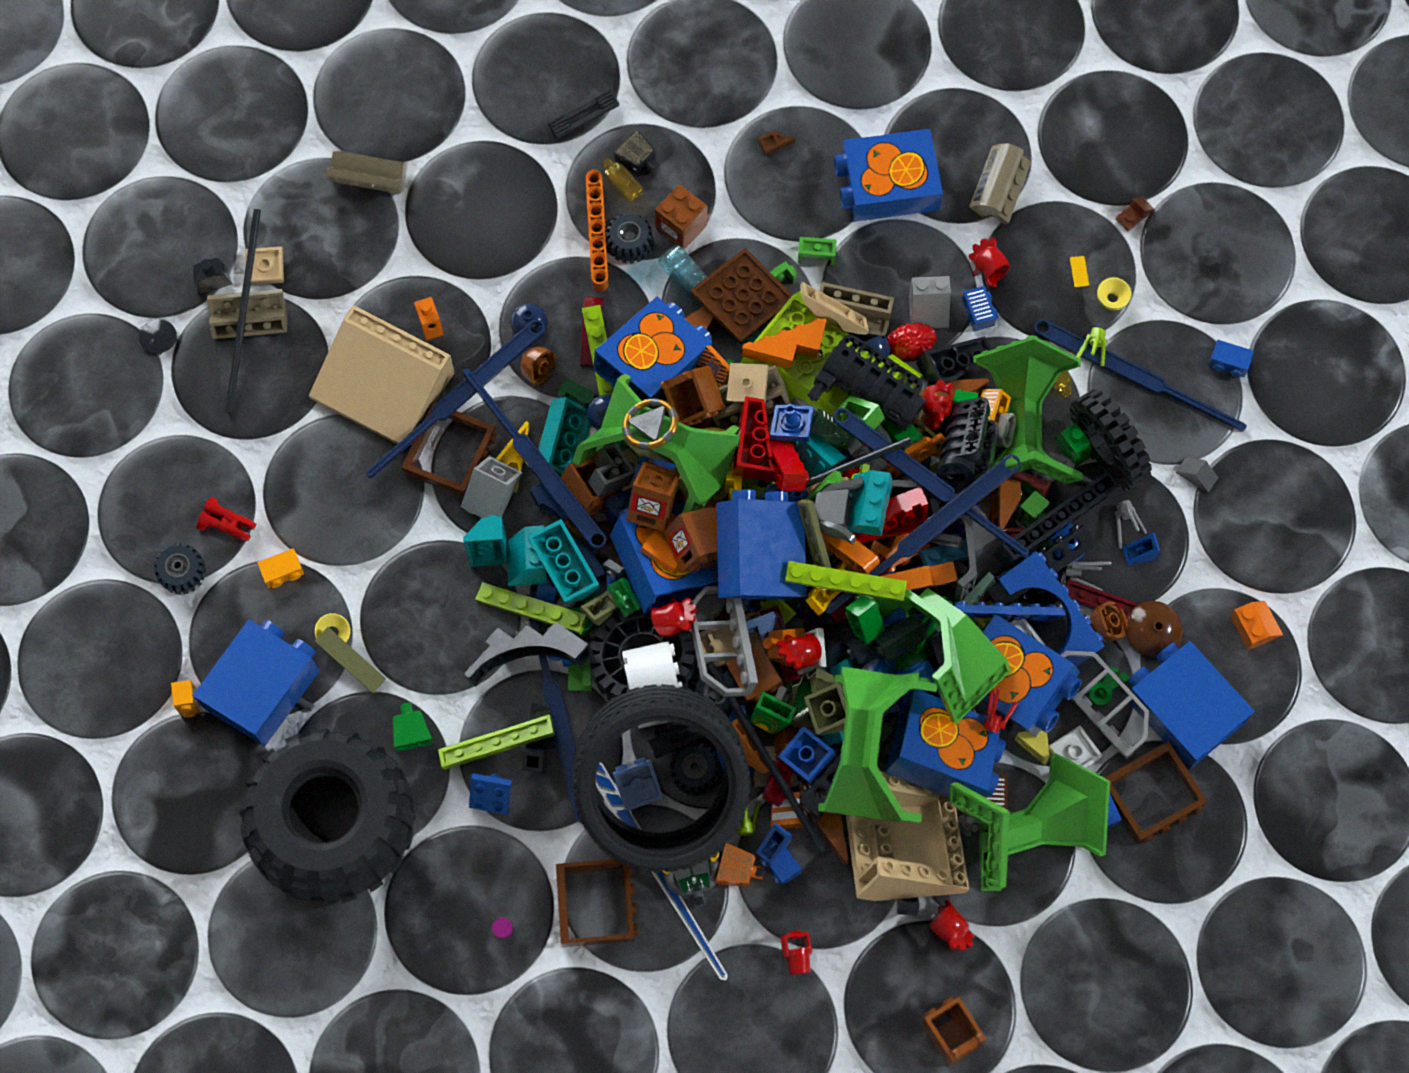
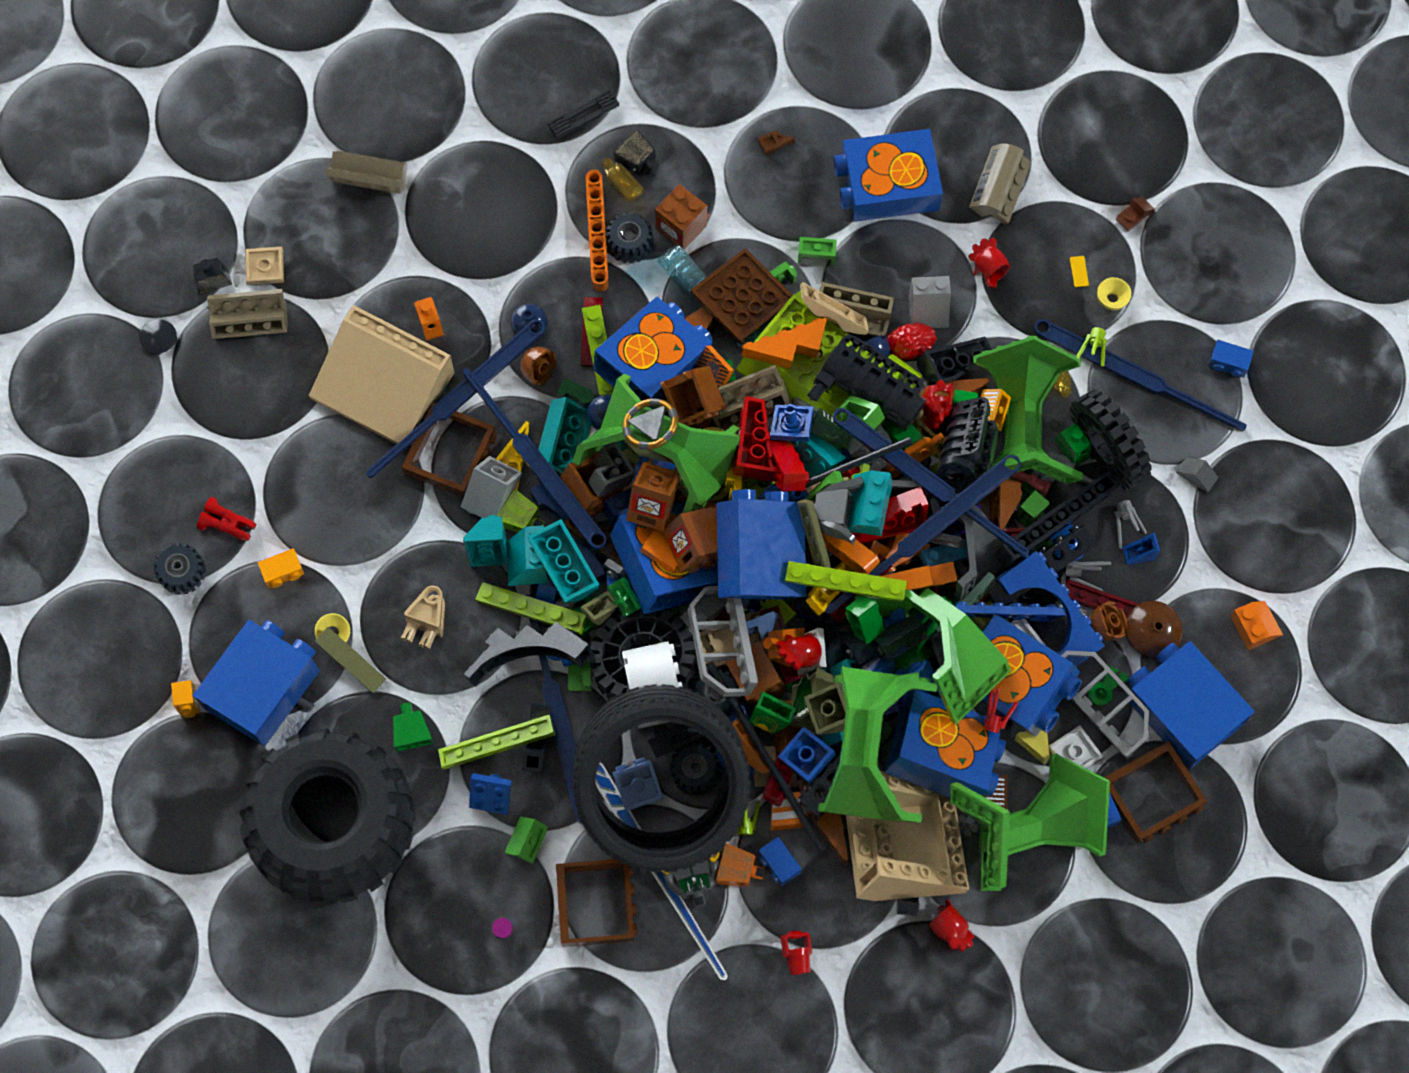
(243, 310): black piece -> none
(425, 616): none -> tan piece
(519, 513): none -> lime torso
(526, 839): none -> bright green panel
(673, 617): red piece -> none
(747, 381): tan plate -> none
(774, 844): blue slope -> none
(784, 694): dark grey plate -> none
(958, 1035): dark orange container -> none
(979, 308): blue brick -> none
(1006, 429): light grey beam -> none

